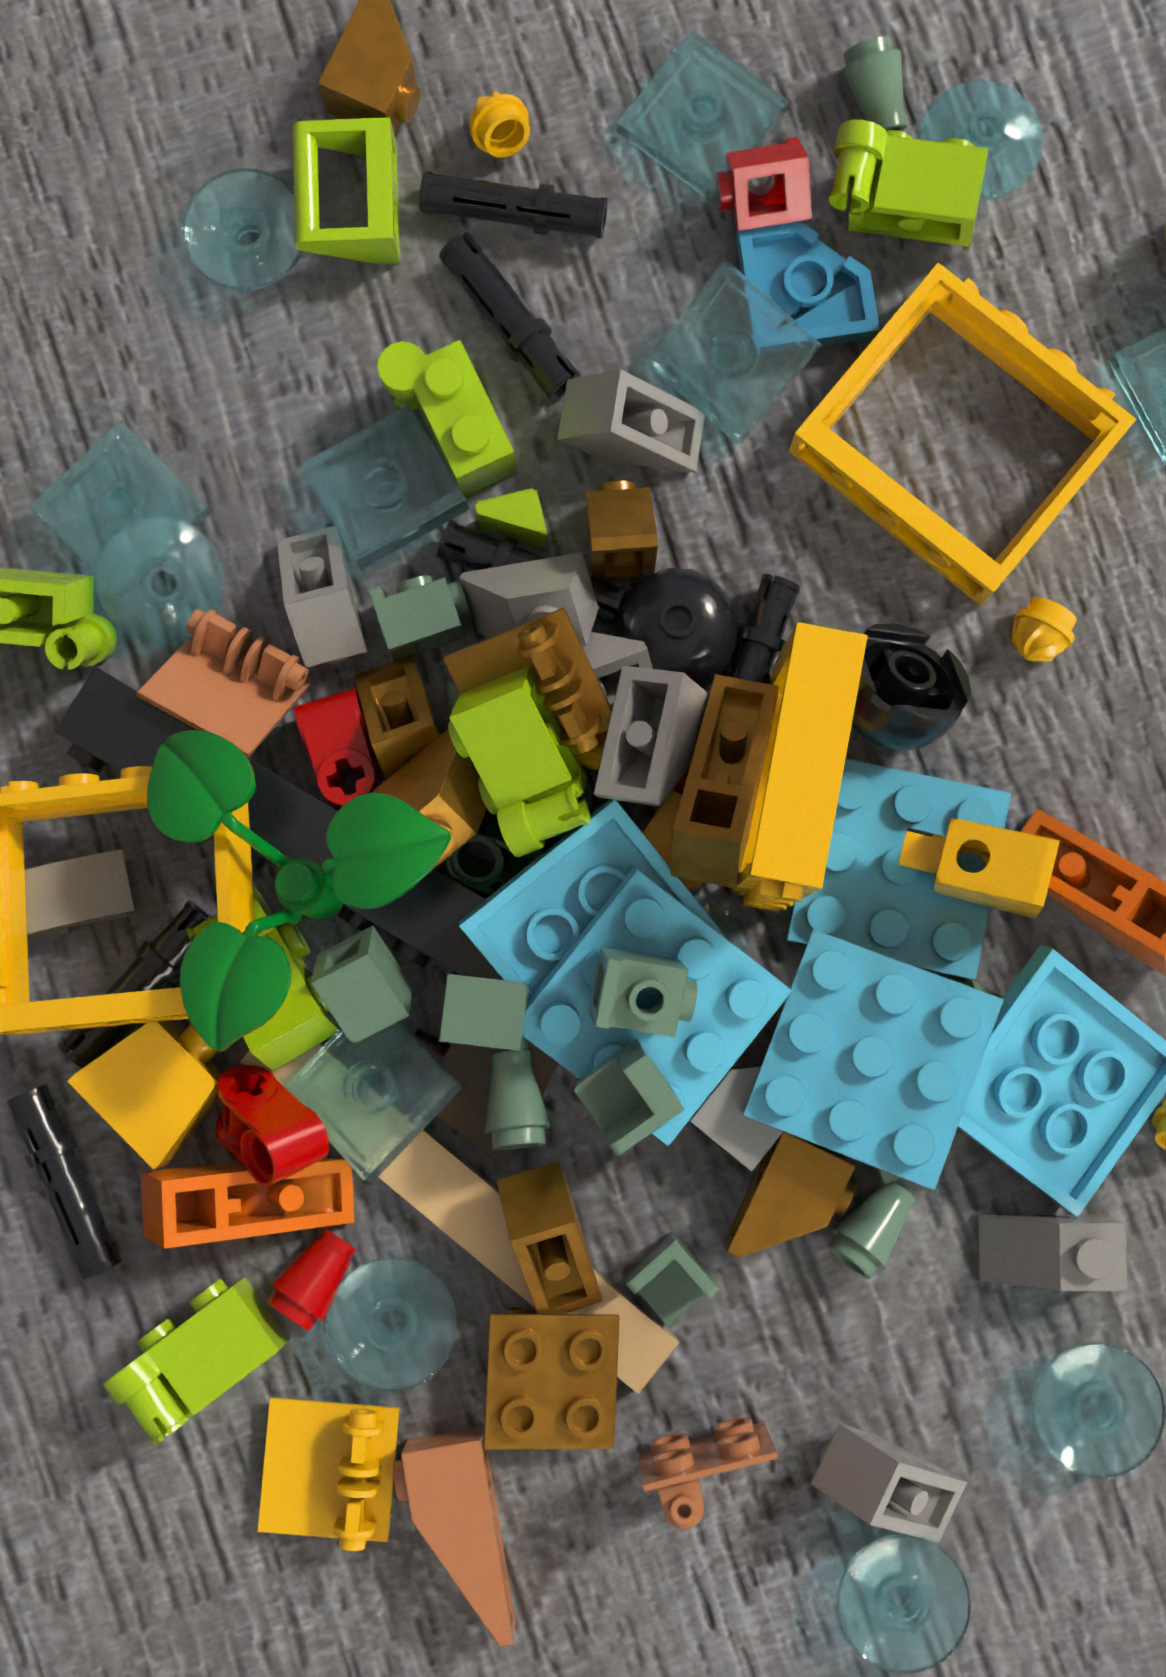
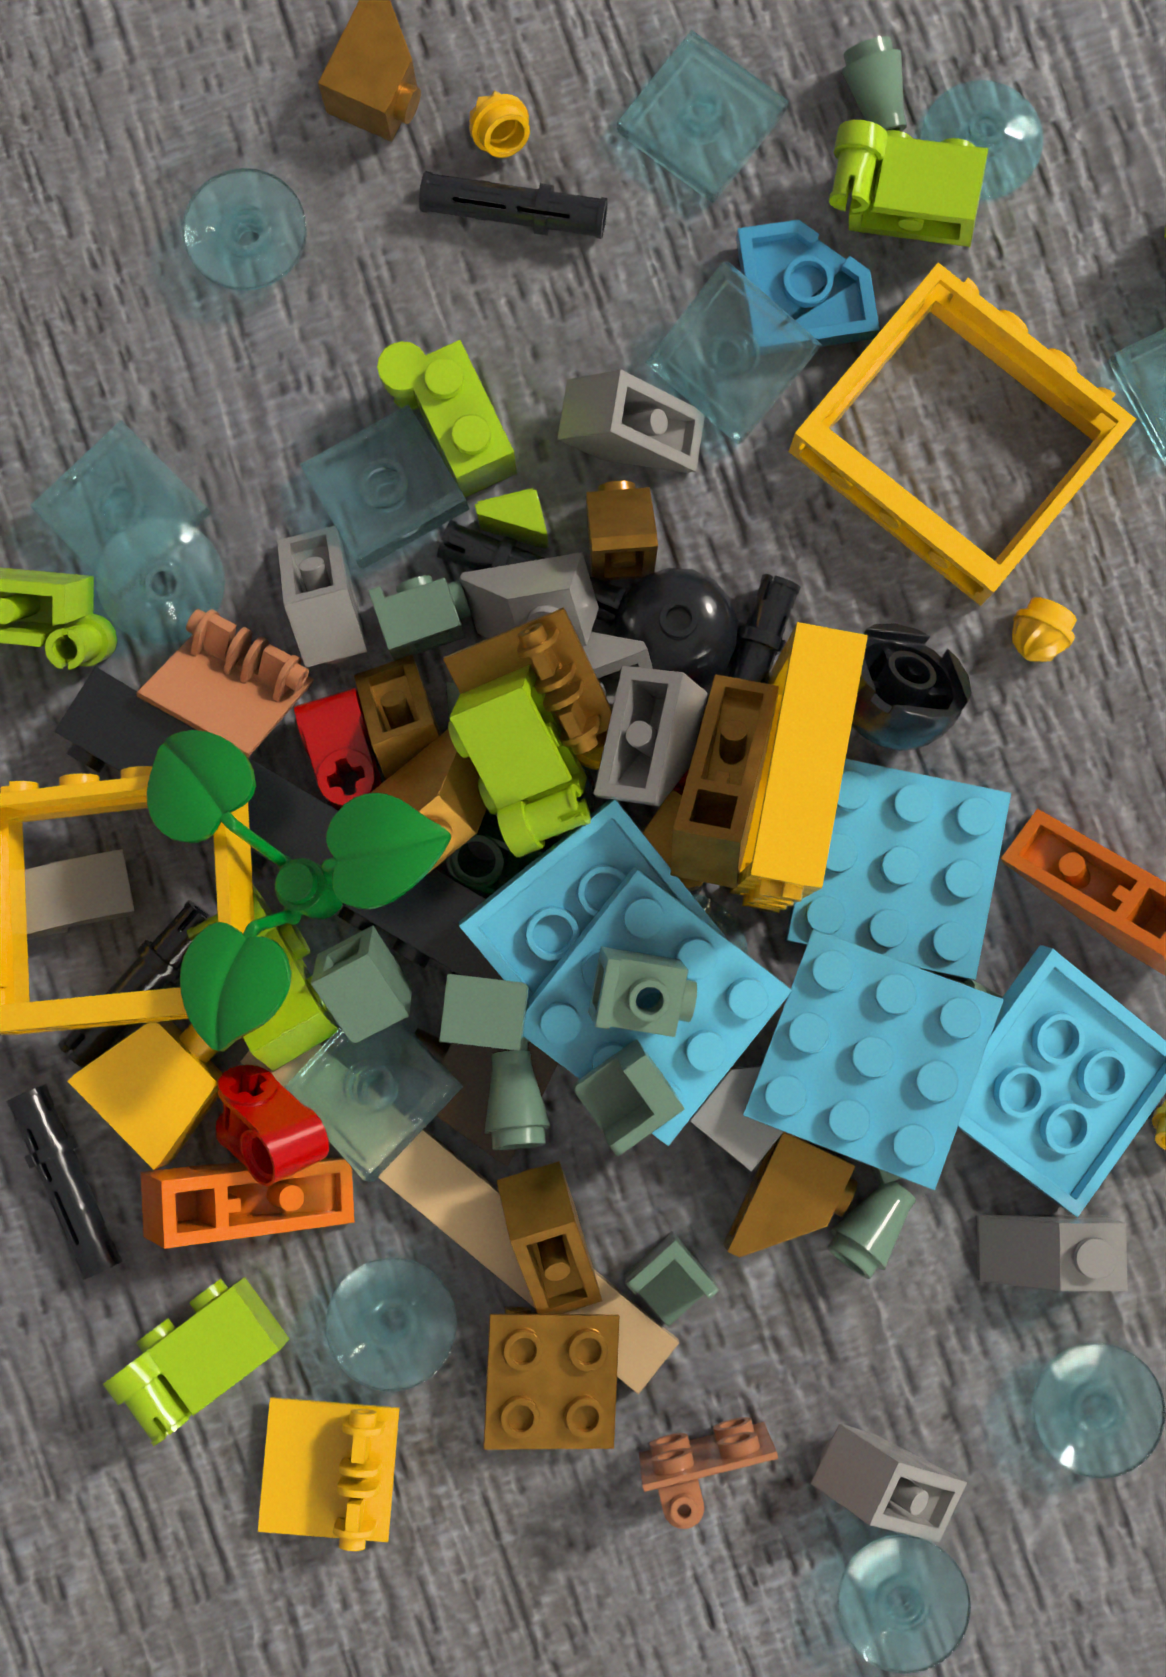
(311, 1279): red cone -> none
(361, 137): lime tile -> none
(457, 1515): nougat slope -> none
(524, 335): black pin -> none
(780, 199): red brick -> none
(1014, 871): yellow torso -> none

